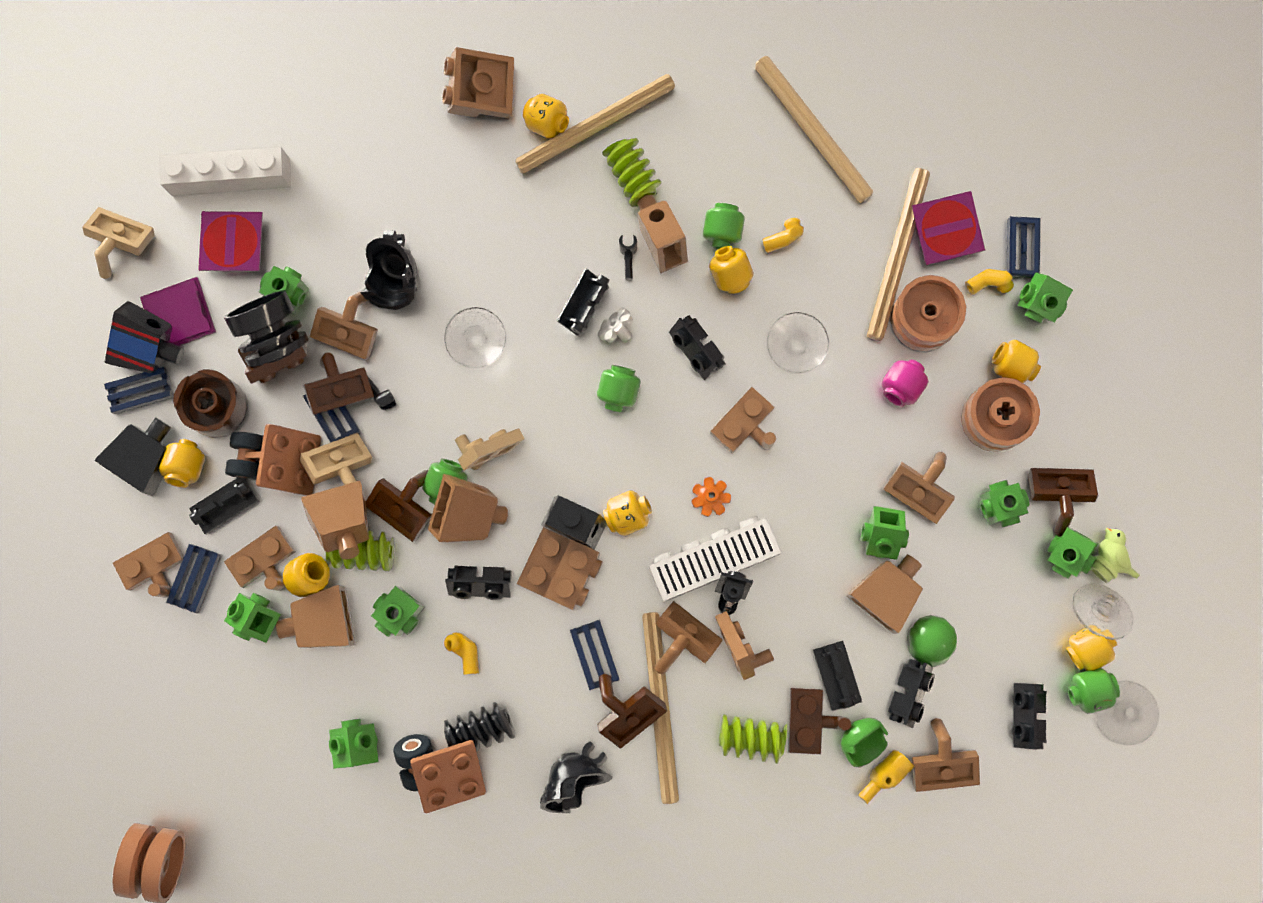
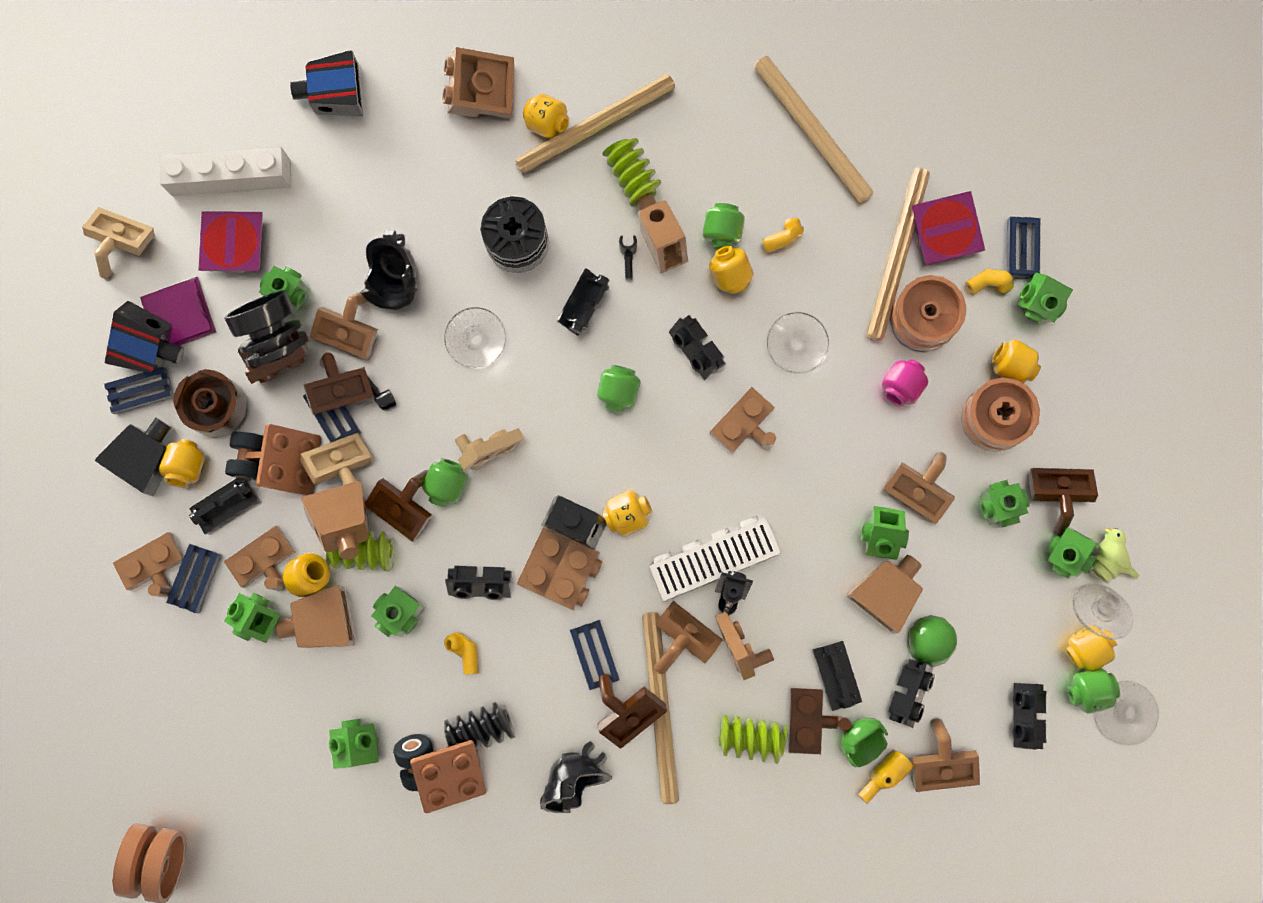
(331, 85): none -> torso
(464, 511): medium nougat torso -> none
(519, 251): none -> black wheel
(616, 326): white plant -> none
(707, 503): orange plant -> none

